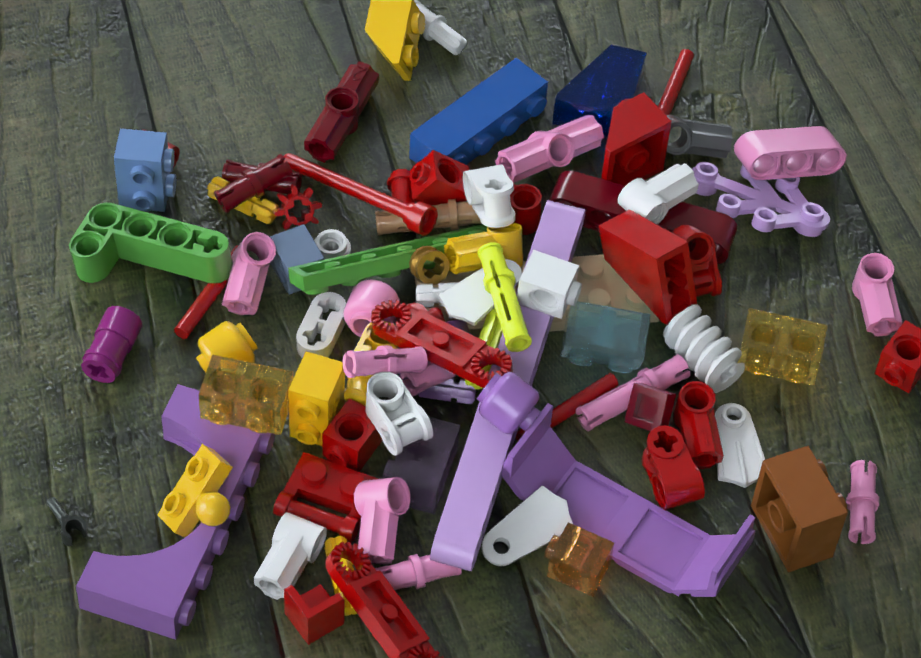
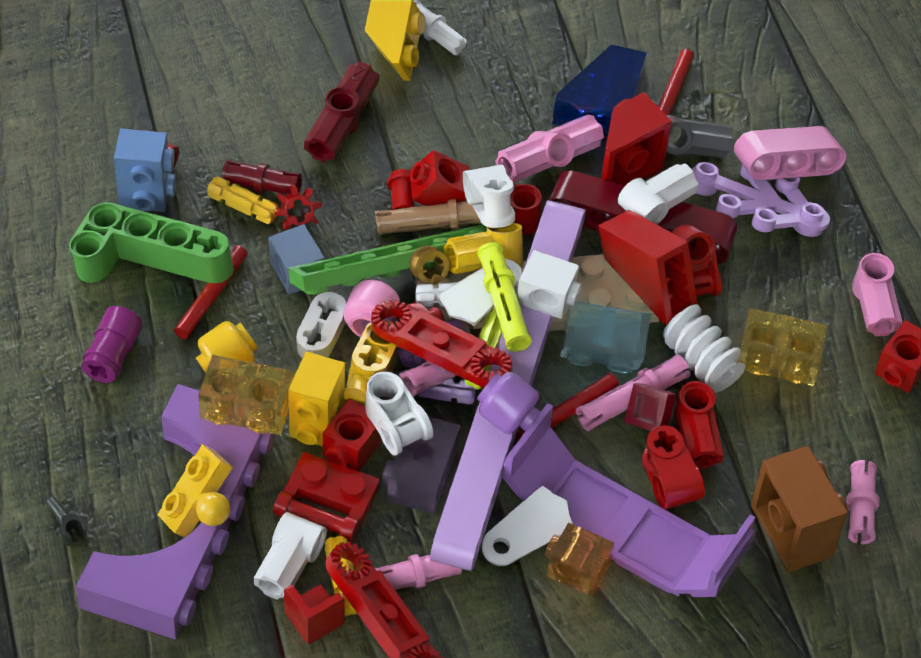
(248, 275): bright pink piece -> none
(253, 183): dark red pin -> none
(333, 240): white plate -> none
(380, 506): bright pink piece -> none
(385, 360): bright pink pin -> none
(418, 216): red piece -> none
(482, 115): blue brick -> none
(739, 445): white piece -> none

